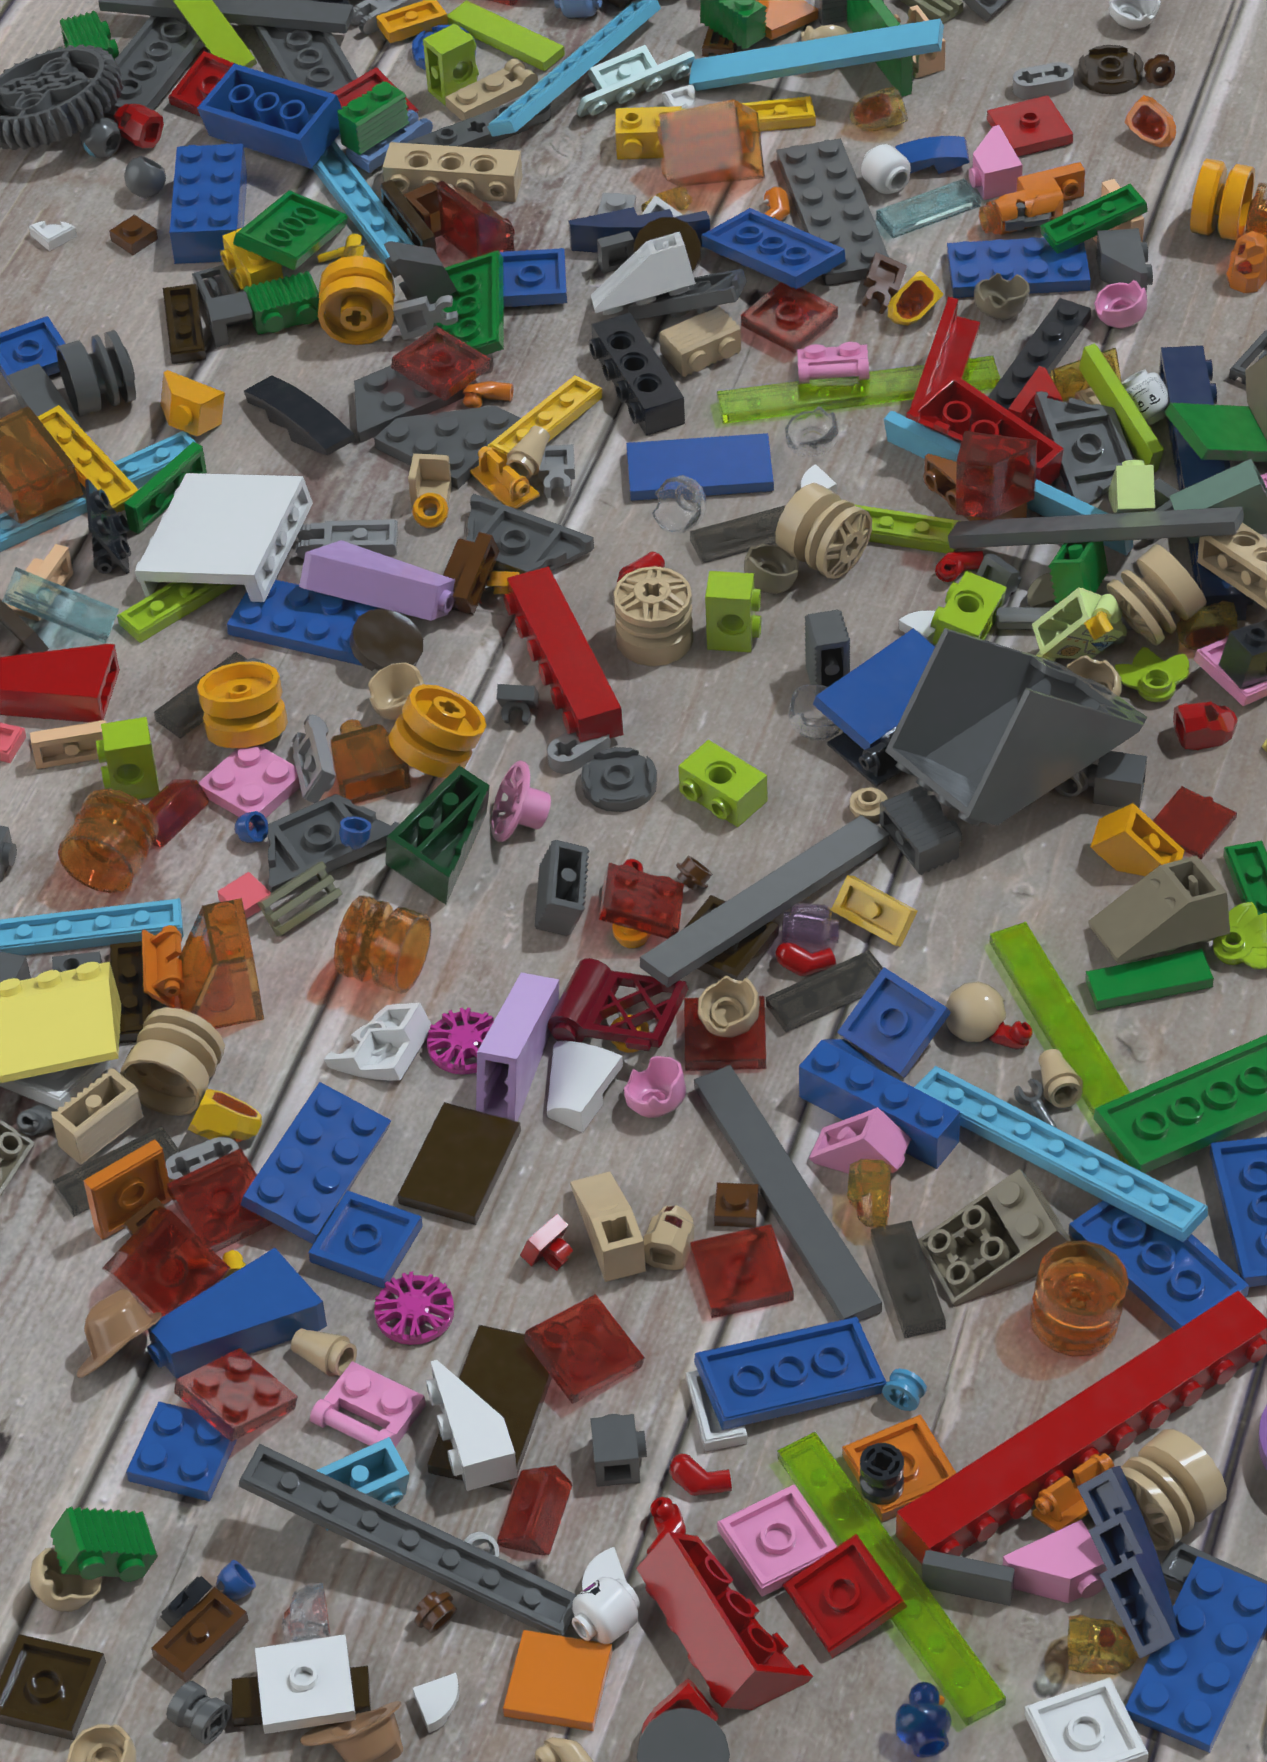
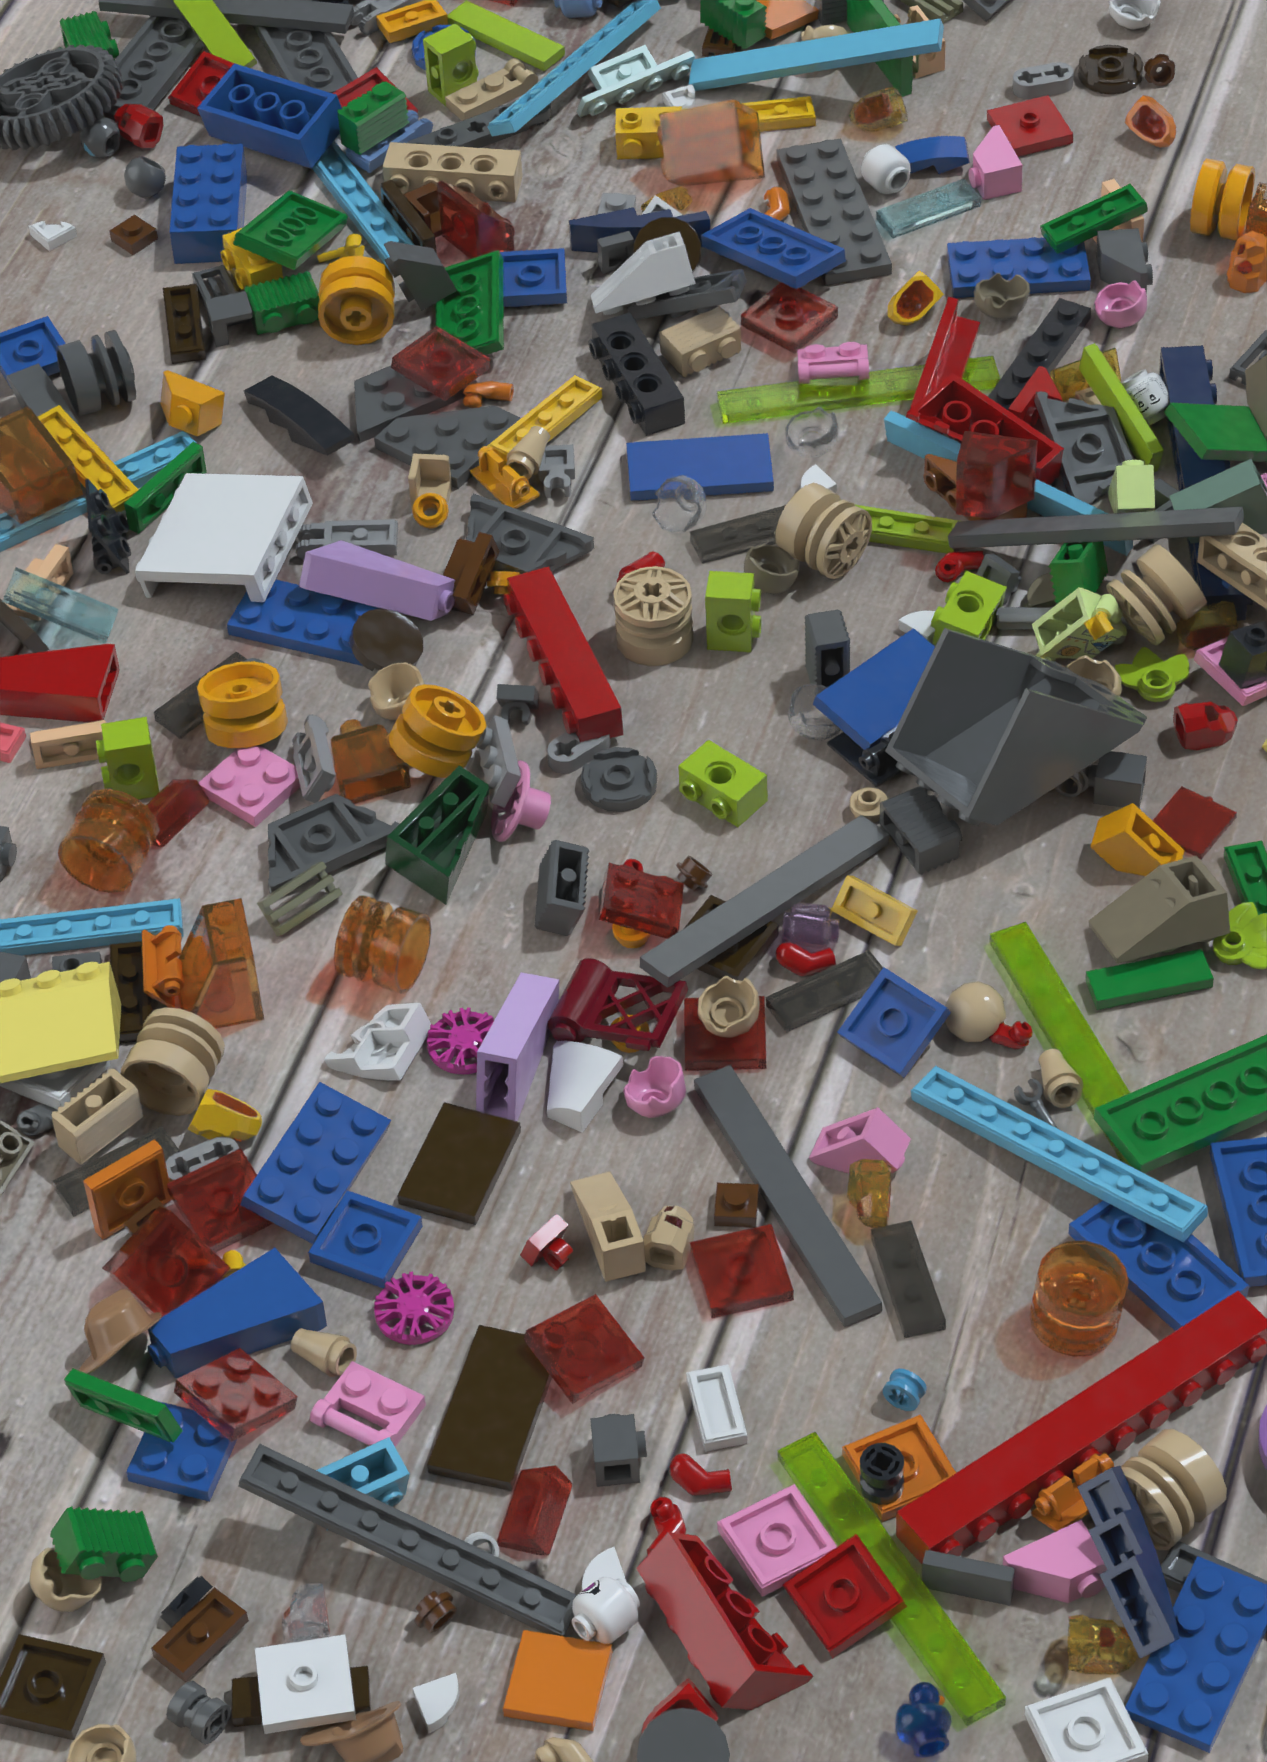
(123, 1405): none -> green tile
(167, 607): lime tile -> none
(235, 1581): blue hinge -> none
(248, 889): coral tile -> none
(254, 833): blue hinge -> none
(354, 832): blue hinge -> none
(418, 316): light grey plate -> none
(477, 1432): white slope -> none
(499, 760): none -> light grey plate
(789, 1373): blue tile -> none
(849, 1084): blue wedge -> none
(883, 280): plate -> none
(994, 1240): dark tan slope -> none
(1036, 202): orange plate -> none

